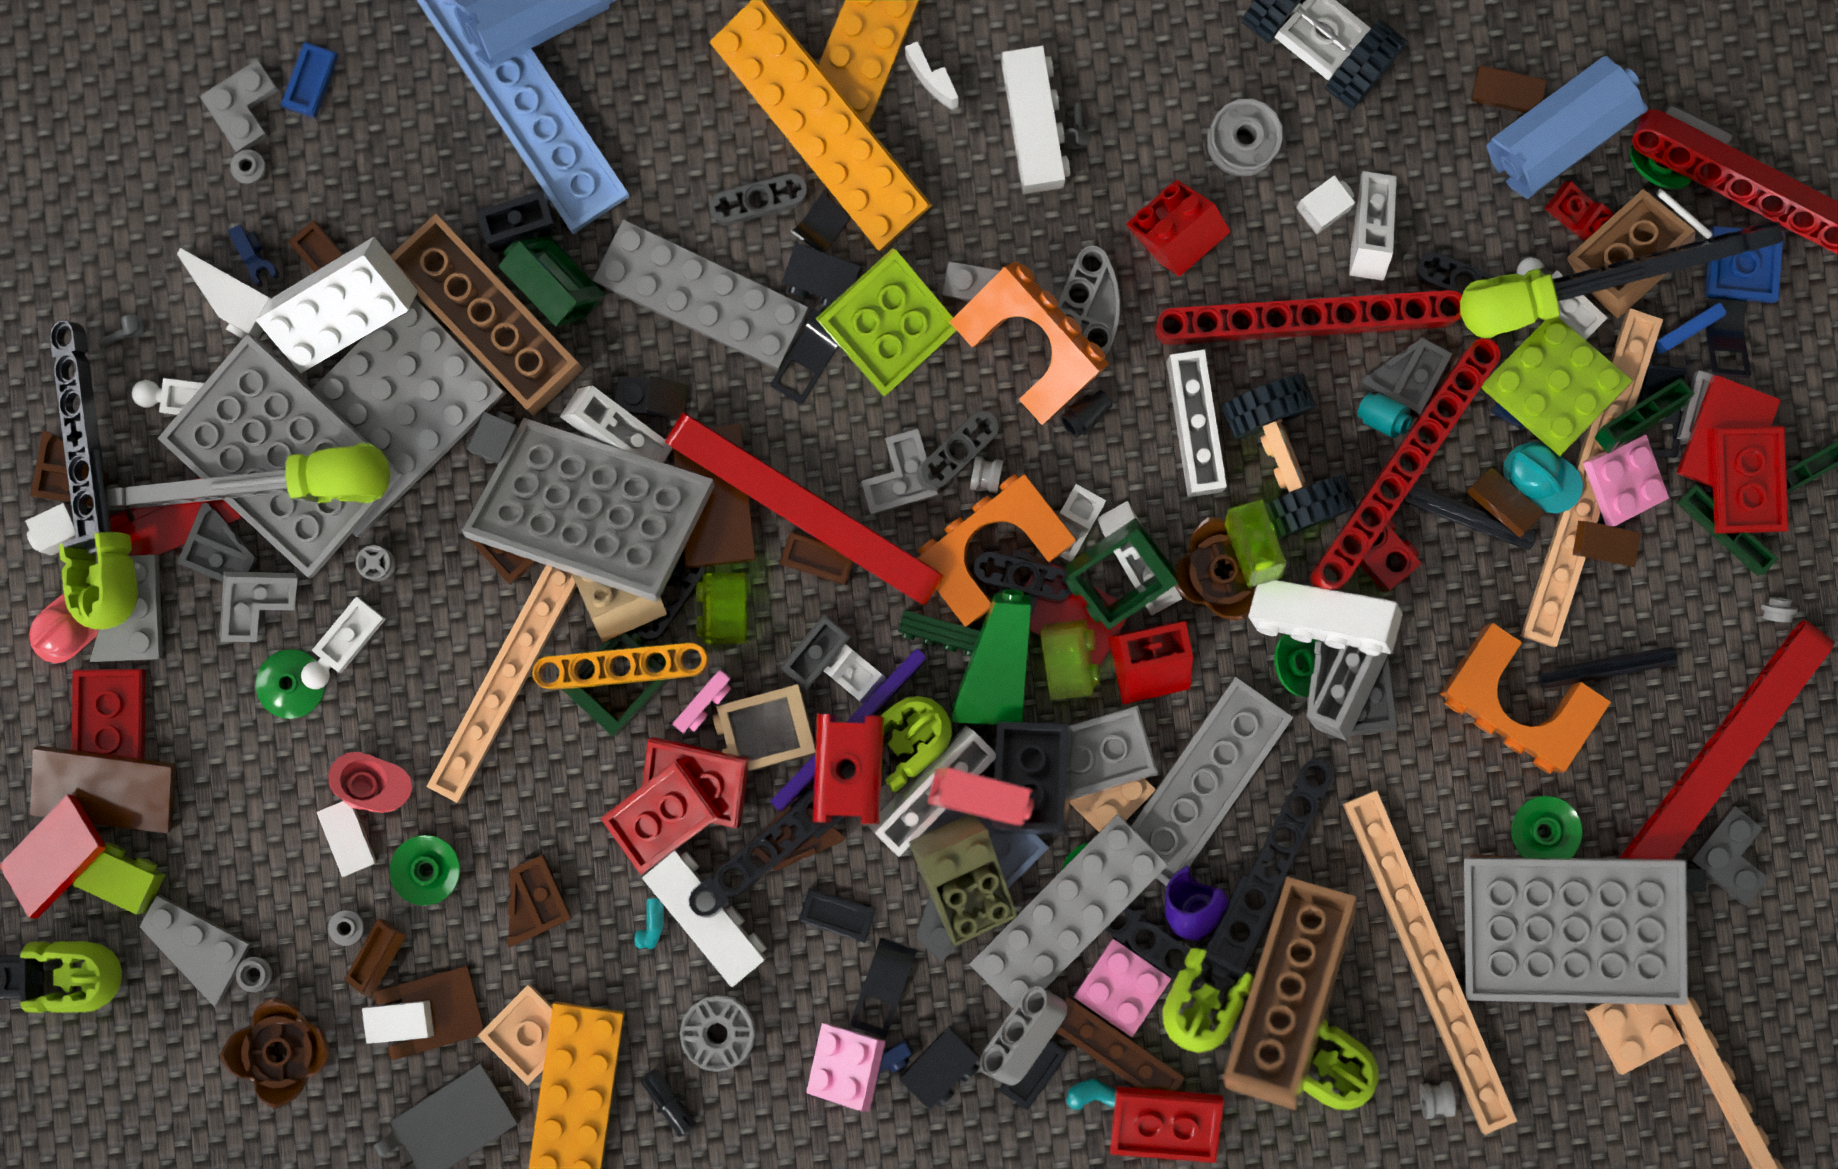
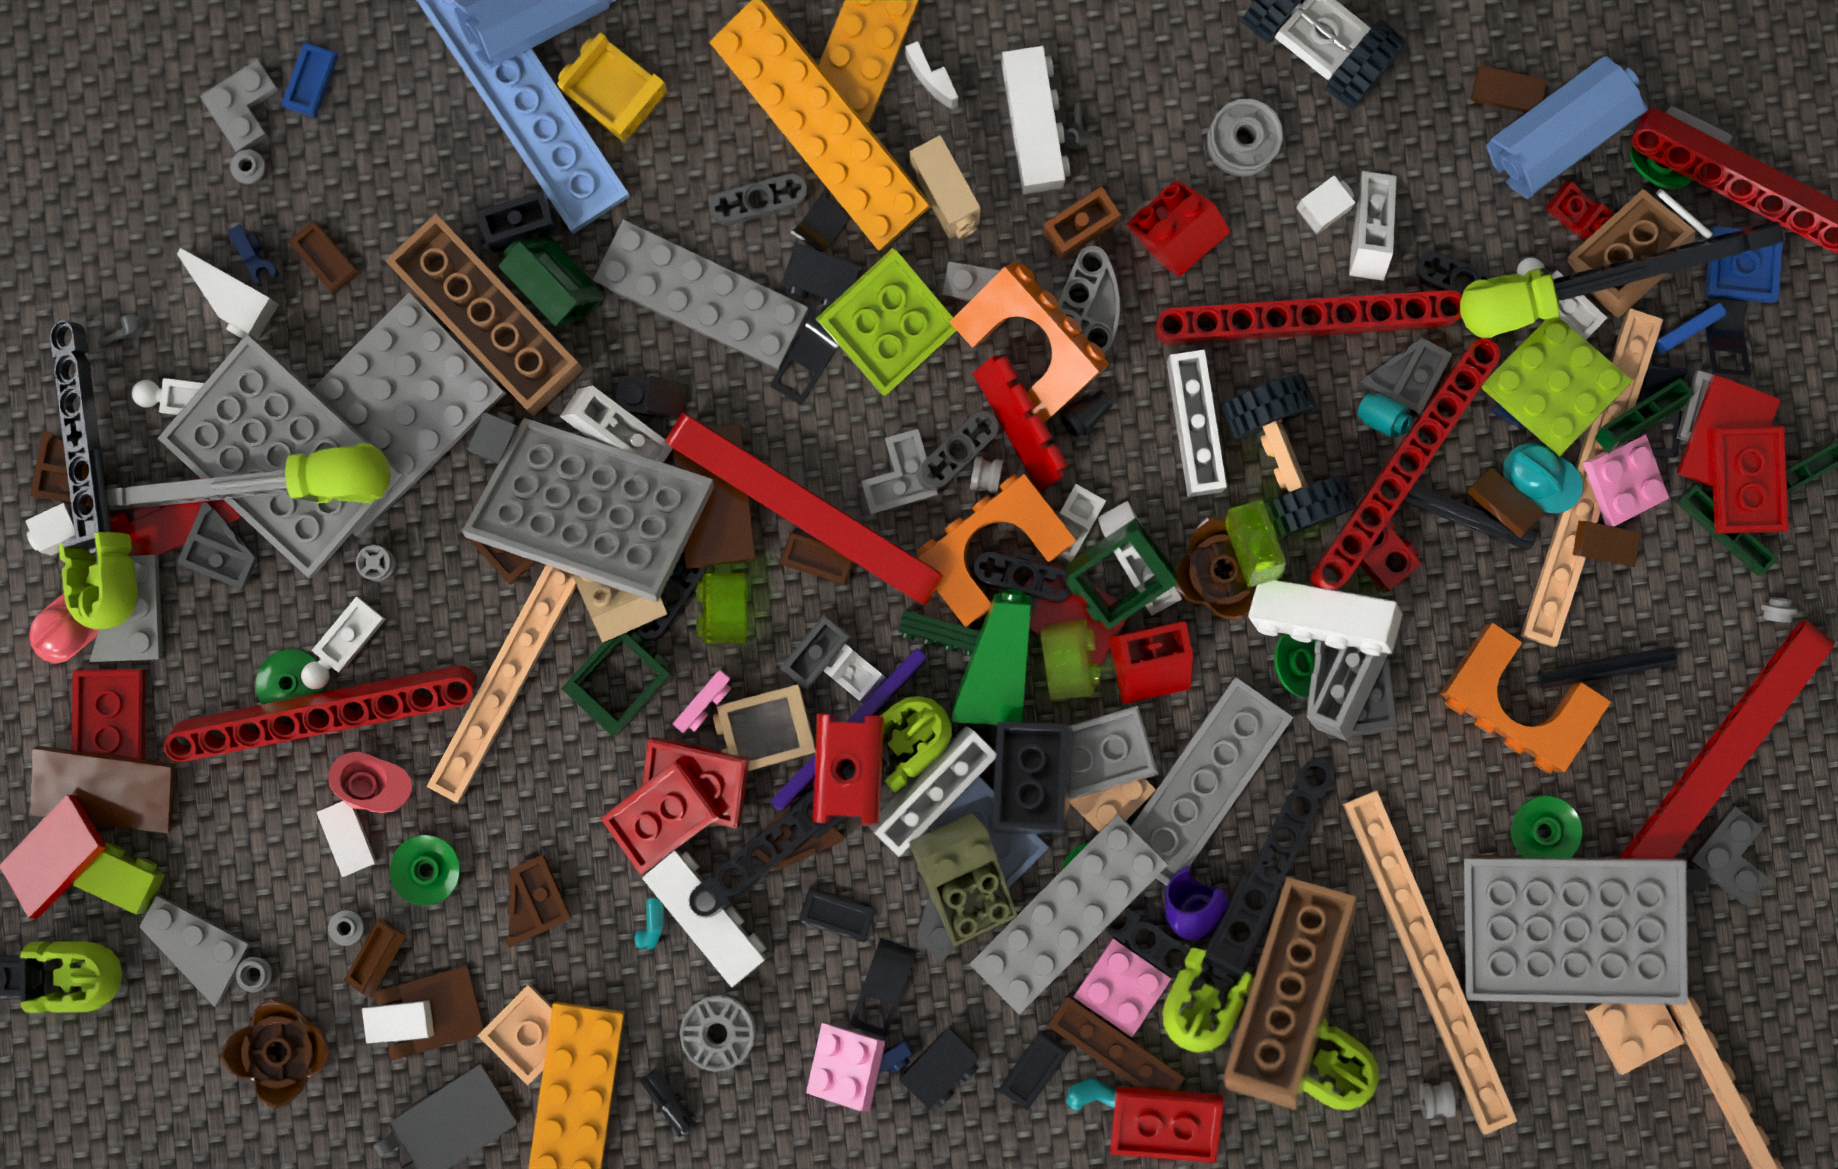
(247, 594): light grey plate -> none
(308, 724): none -> red beam
(337, 305): white brick -> none
(605, 660): light orange beam -> none
(611, 87): none -> yellow panel
(945, 188): none -> tan window
(980, 796): coral slope -> none
(1023, 1035): light grey beam -> none
(1025, 432): none -> red windscreen
(1081, 223): none -> dark orange brick

